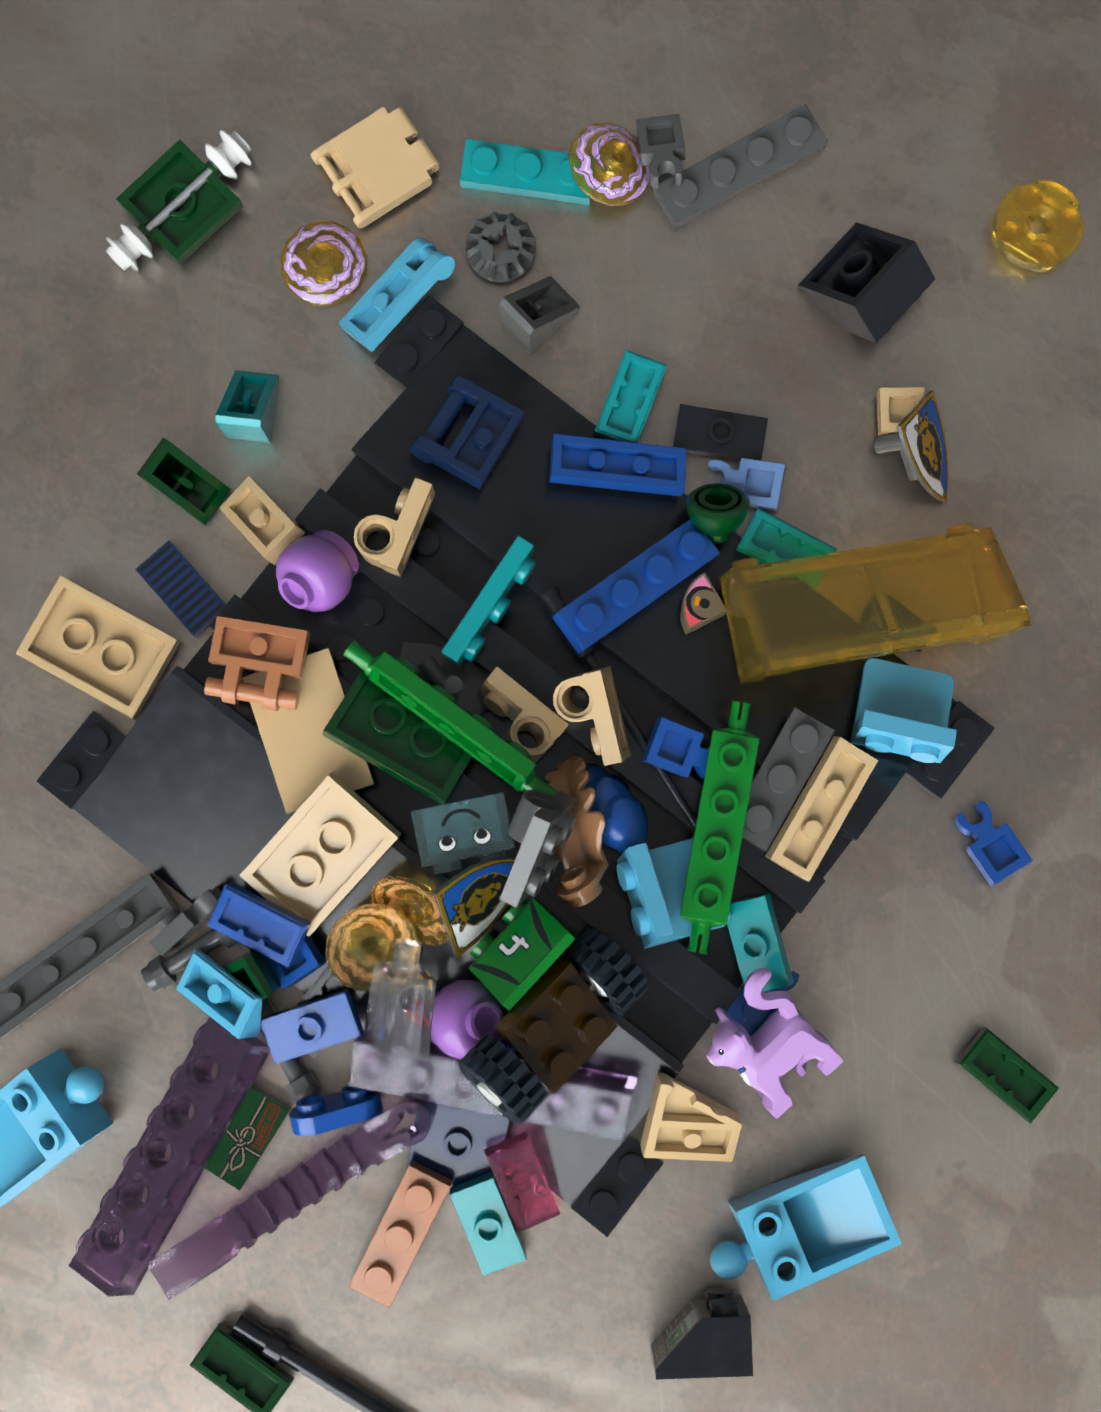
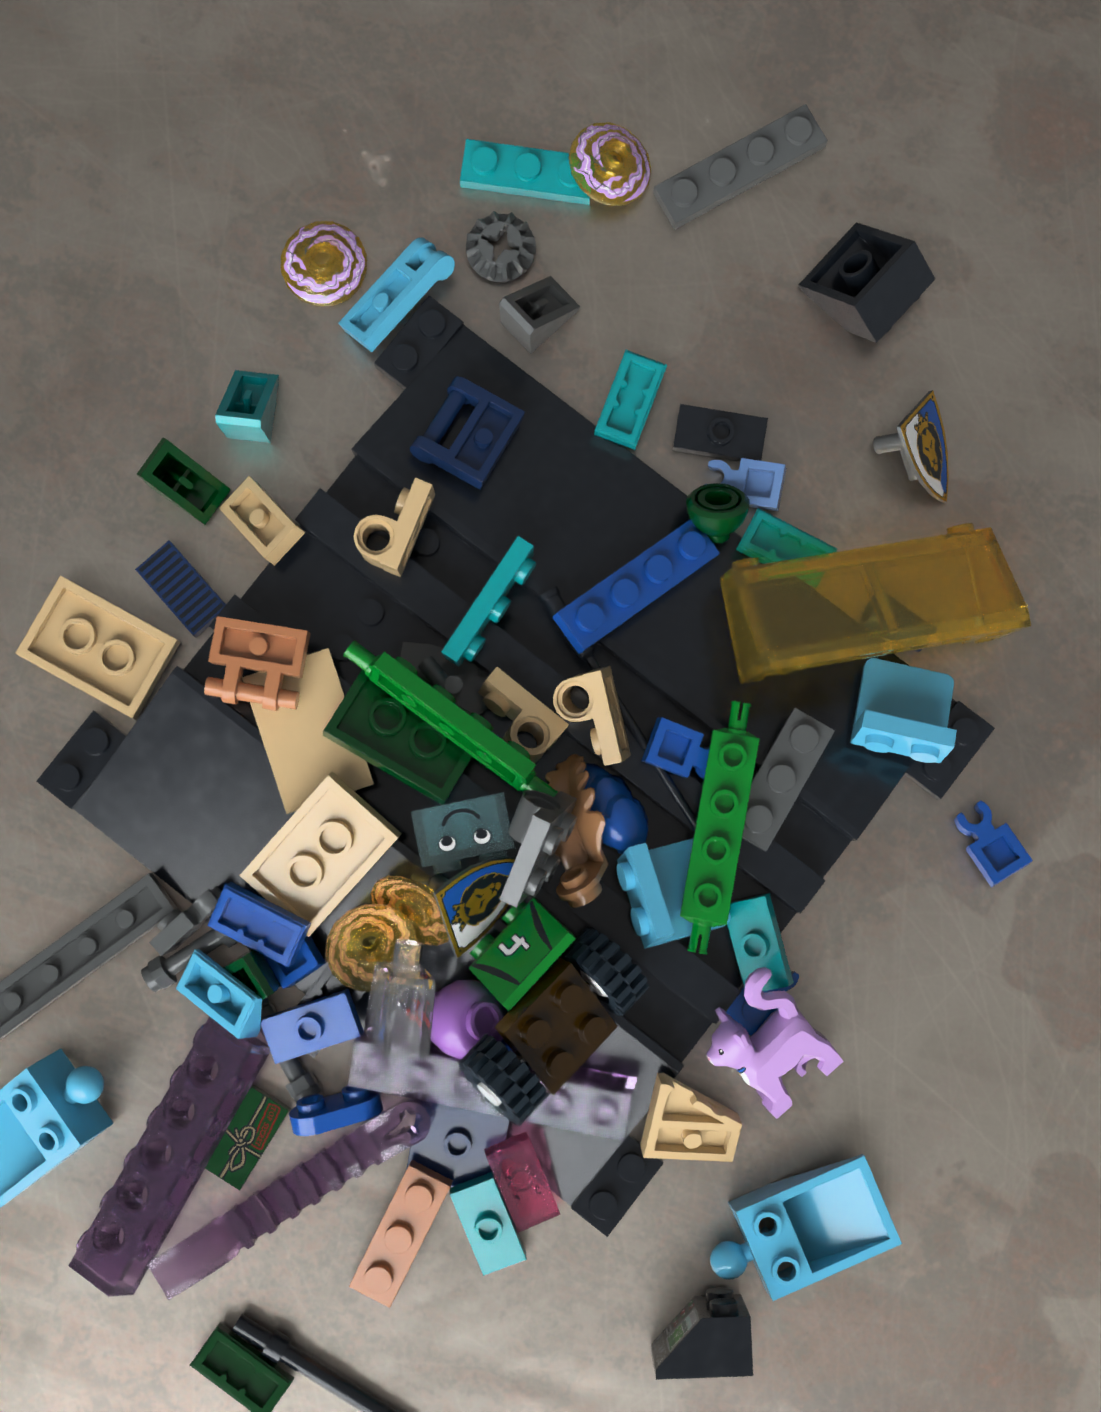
(179, 201): dark green plate -> none
(316, 571): medium lavender piece -> none
(378, 164): tan plate -> none
(617, 465): blue plate -> none
(661, 147): dark grey plate -> none
(700, 605): dark tan tile -> none
(821, 808): tan plate -> none
(895, 405): tan plate -> none
(1007, 1075): dark green plate -> none
(1041, 251): clear yellow plate -> none

